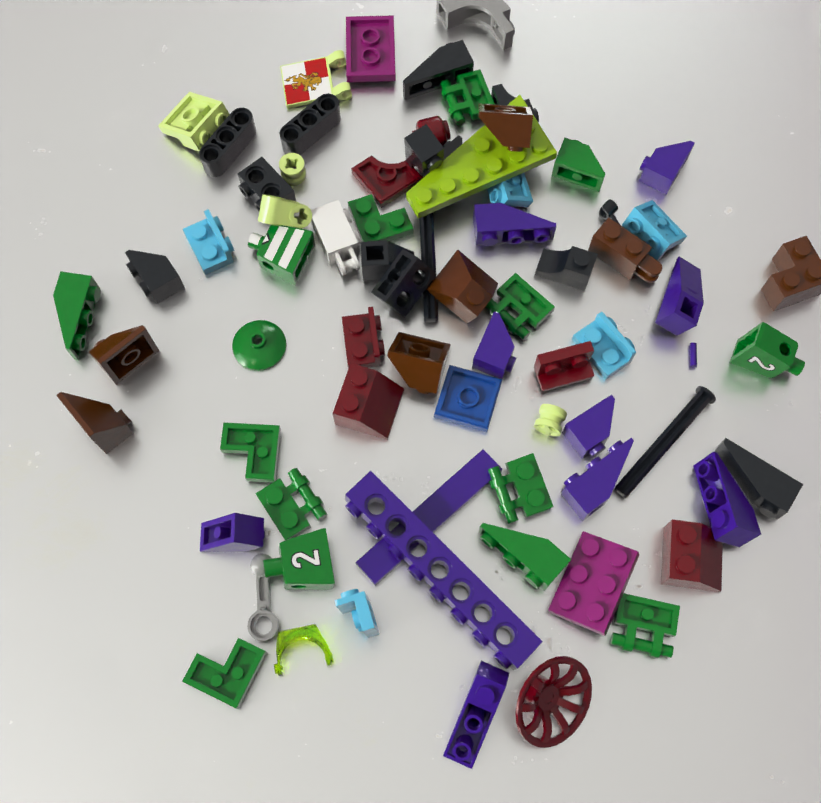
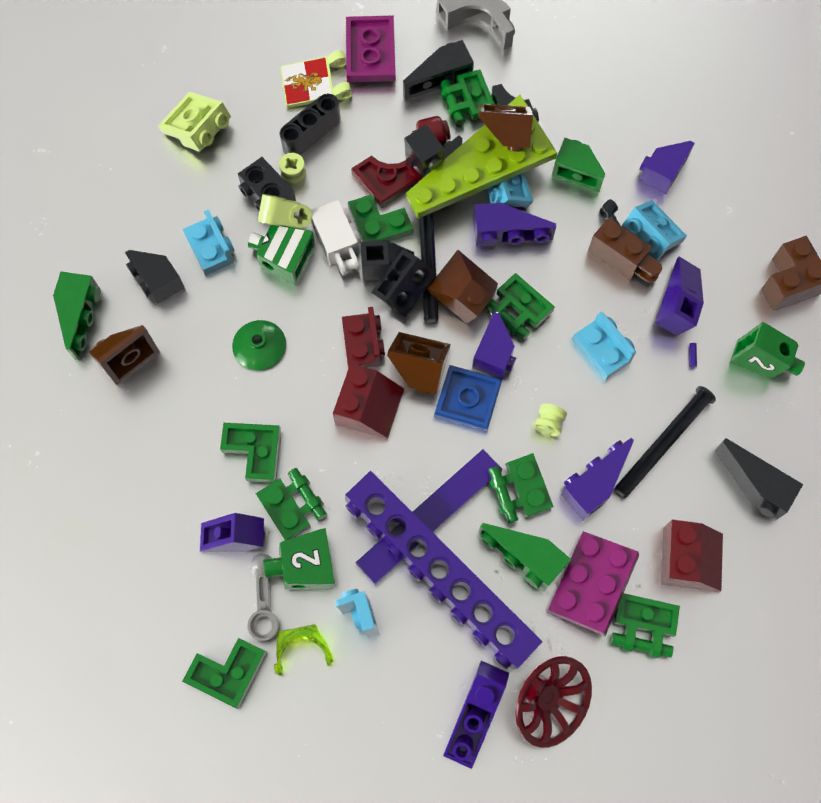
(98, 420): reddish brown slope -> none
(236, 130): black beam -> none
(564, 366): dark red bracket -> none
(567, 267): black arch -> none
(591, 428): dark purple slope -> none
(726, 505): dark purple slope -> none

